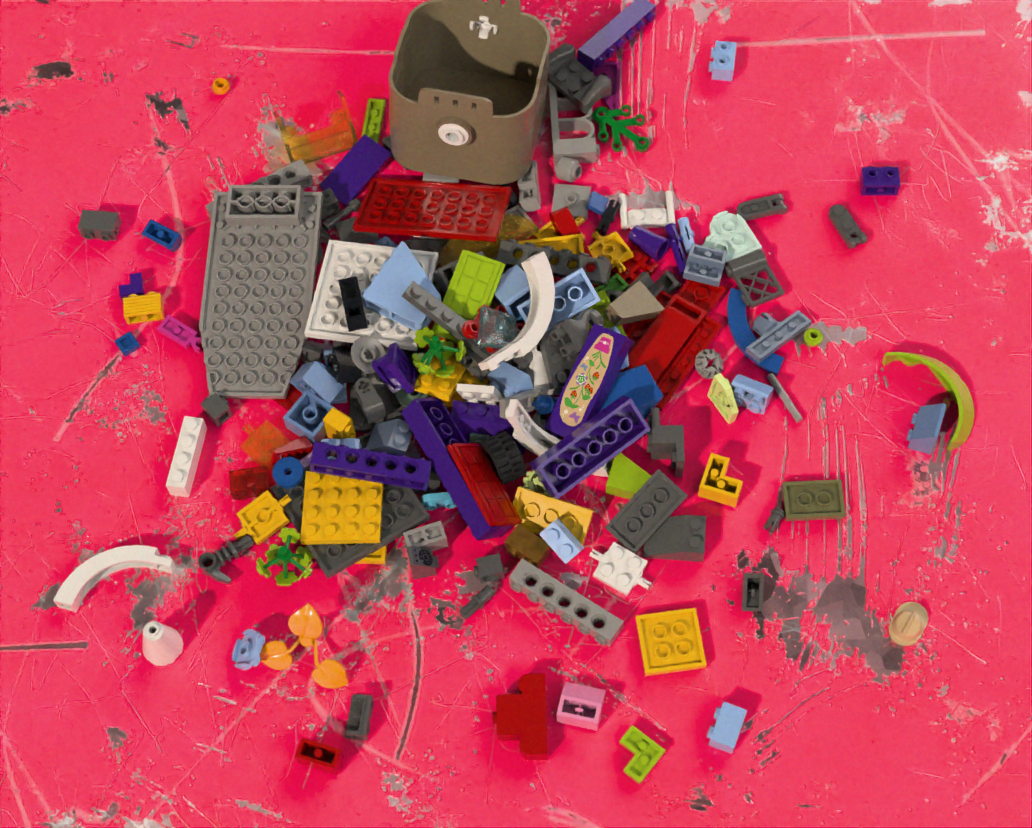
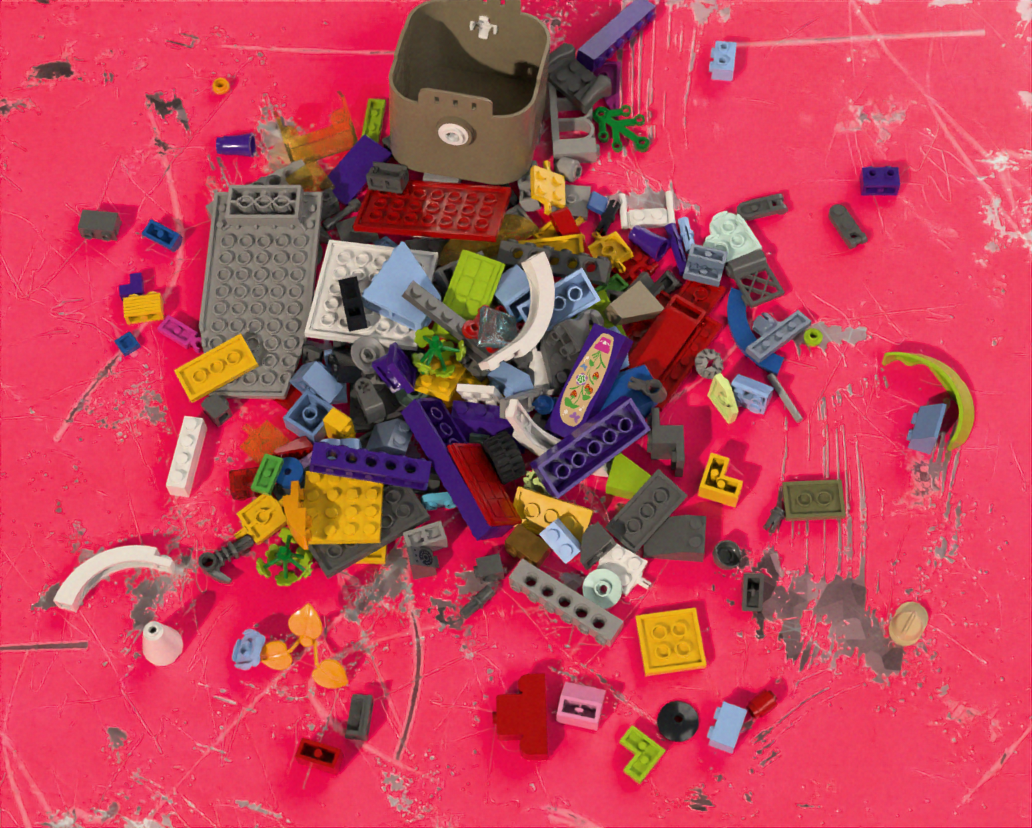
(216, 368): none -> yellow plate
(237, 145): none -> dark purple plant
(267, 474): none -> bright green plate
(297, 516): none -> light orange slope
(311, 177): none -> clear yellow plate
(387, 177): none -> dark grey hinge
(547, 187): none -> yellow plate
(593, 584): none -> light aqua dish
(595, 545): none -> dark grey slope
(648, 387): none -> dark grey pin
(675, 730): none -> black dish
(727, 555): none -> dark grey hair
(762, 704): none -> red brick

